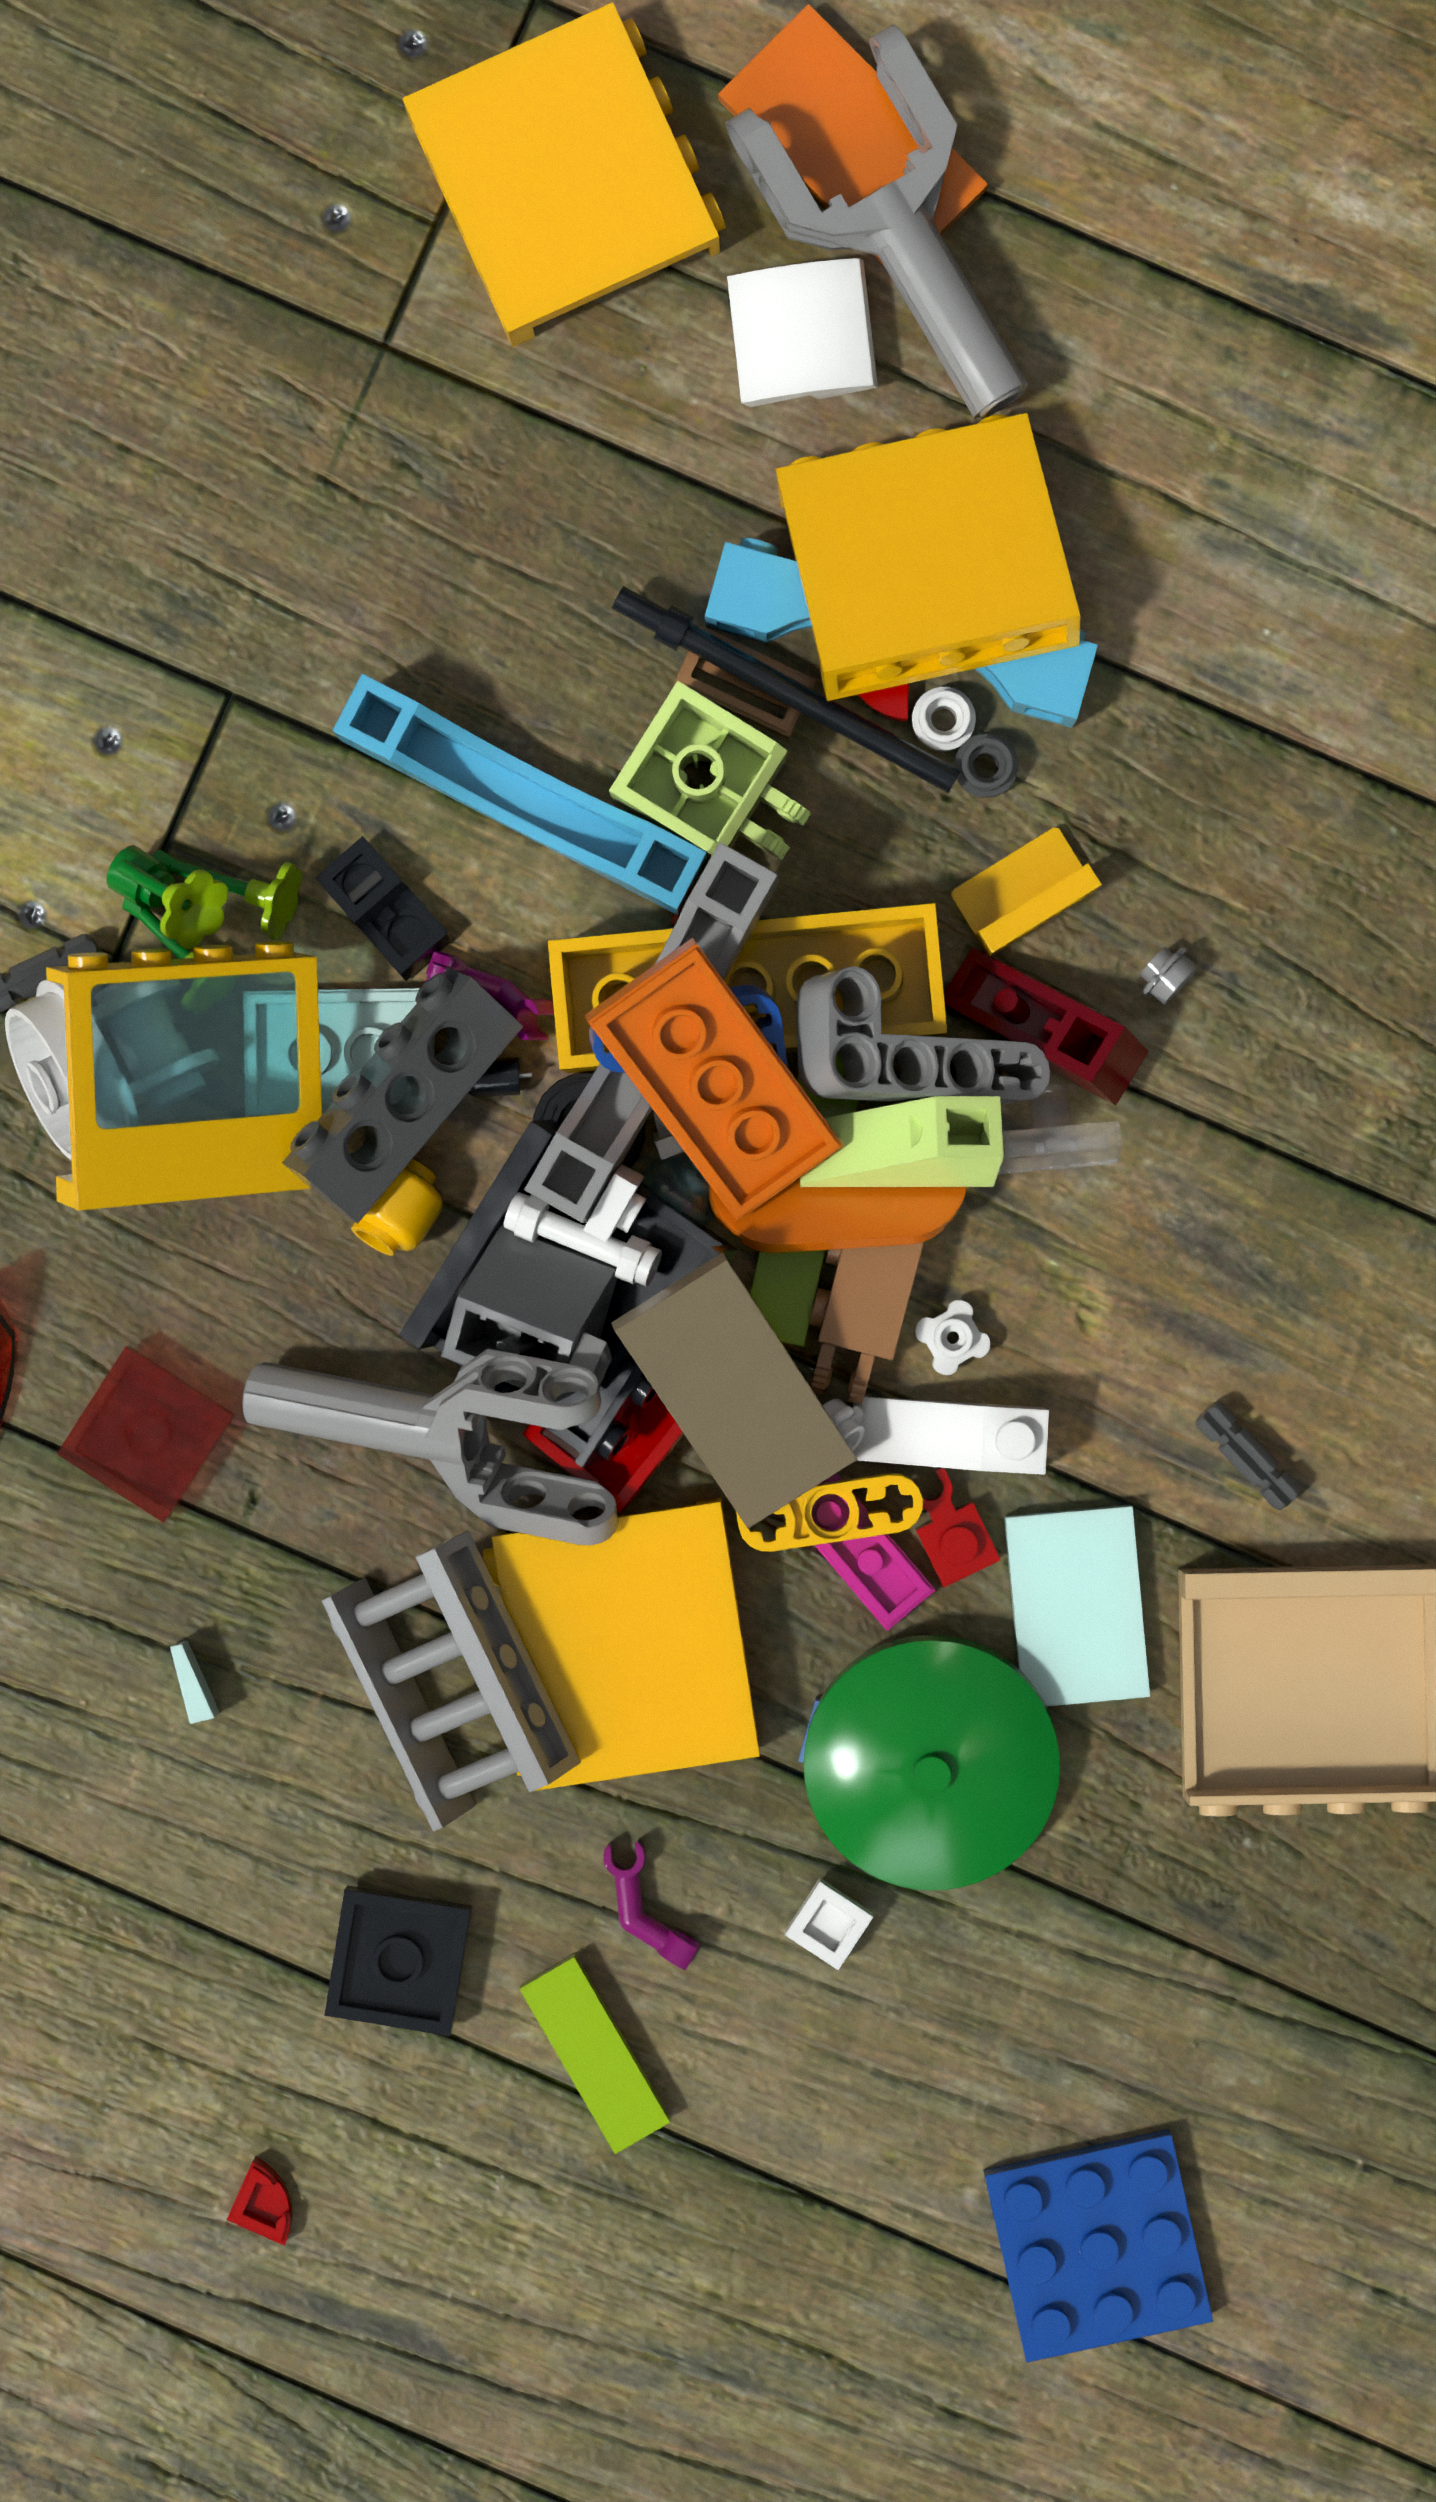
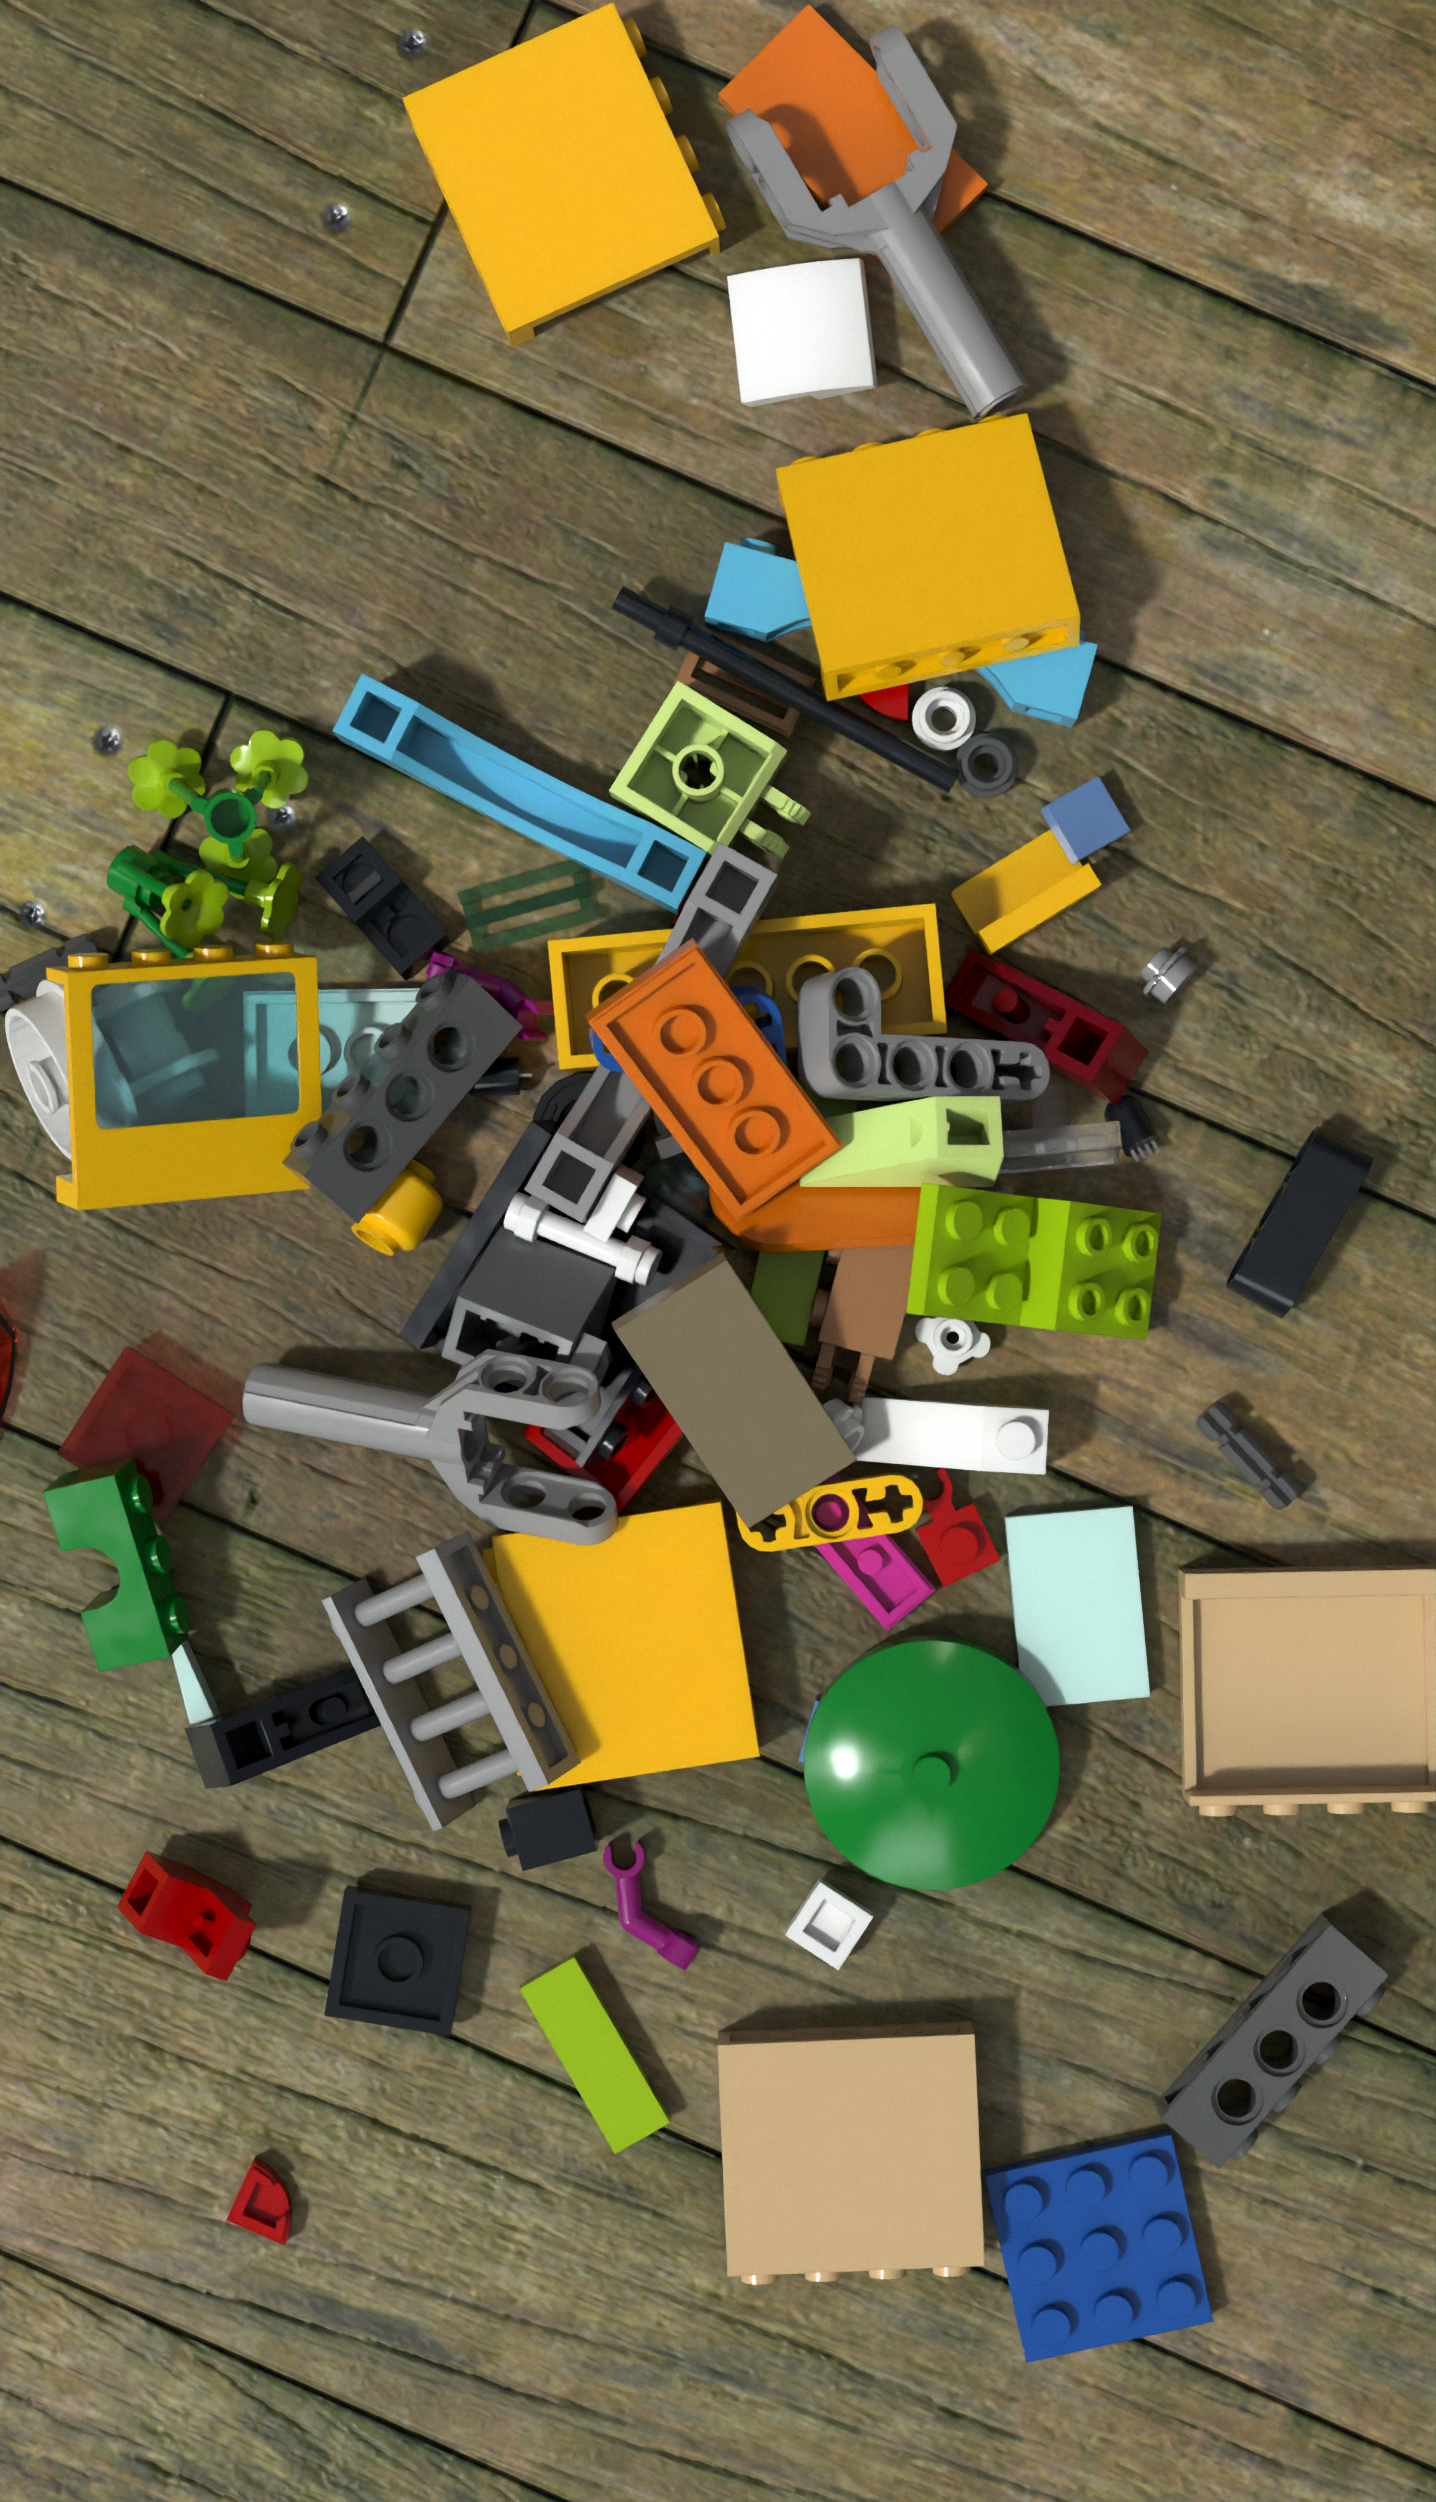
(111, 1512): none -> green arch
(189, 1912): none -> red brick
(267, 772): none -> lime plant
(280, 1728): none -> black slope
(476, 920): none -> clear green tile
(549, 1826): none -> black brick
(850, 2151): none -> tan panel
(1033, 1262): none -> lime piece
(1085, 820): none -> medium blue tile
(1135, 1127): none -> black piece
(1275, 2004): none -> dark grey brick
(1299, 1222): none -> black beam

